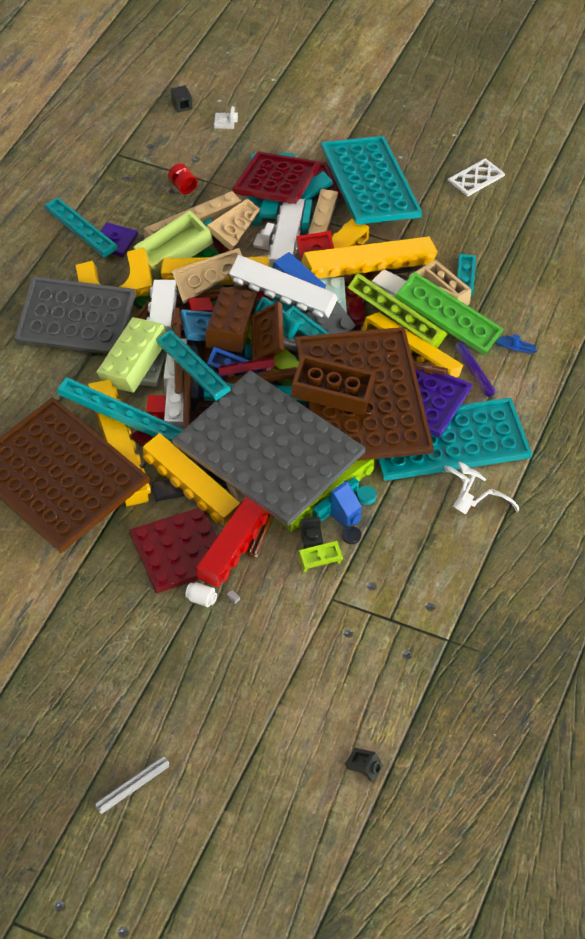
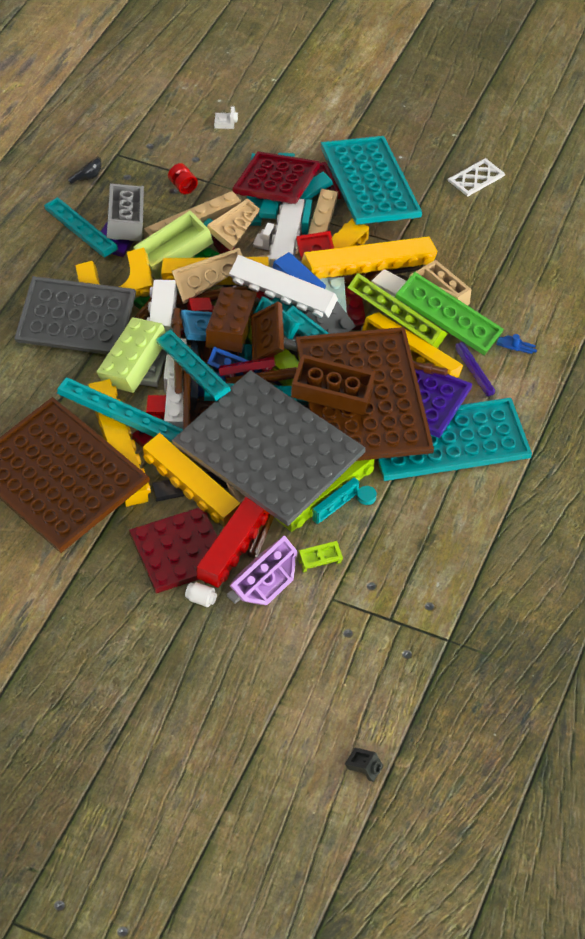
(88, 172): none -> black piece
(125, 212): none -> light grey brick
(131, 785): light grey axle -> none
(181, 98): pearl dark grey brick -> none
(267, 573): none -> lavender wedge
(311, 532): pearl dark grey bracket -> none
(345, 505): blue slope -> none
(351, 535): black piece -> none
(465, 499): white plant -> none
(466, 270): teal tile -> none

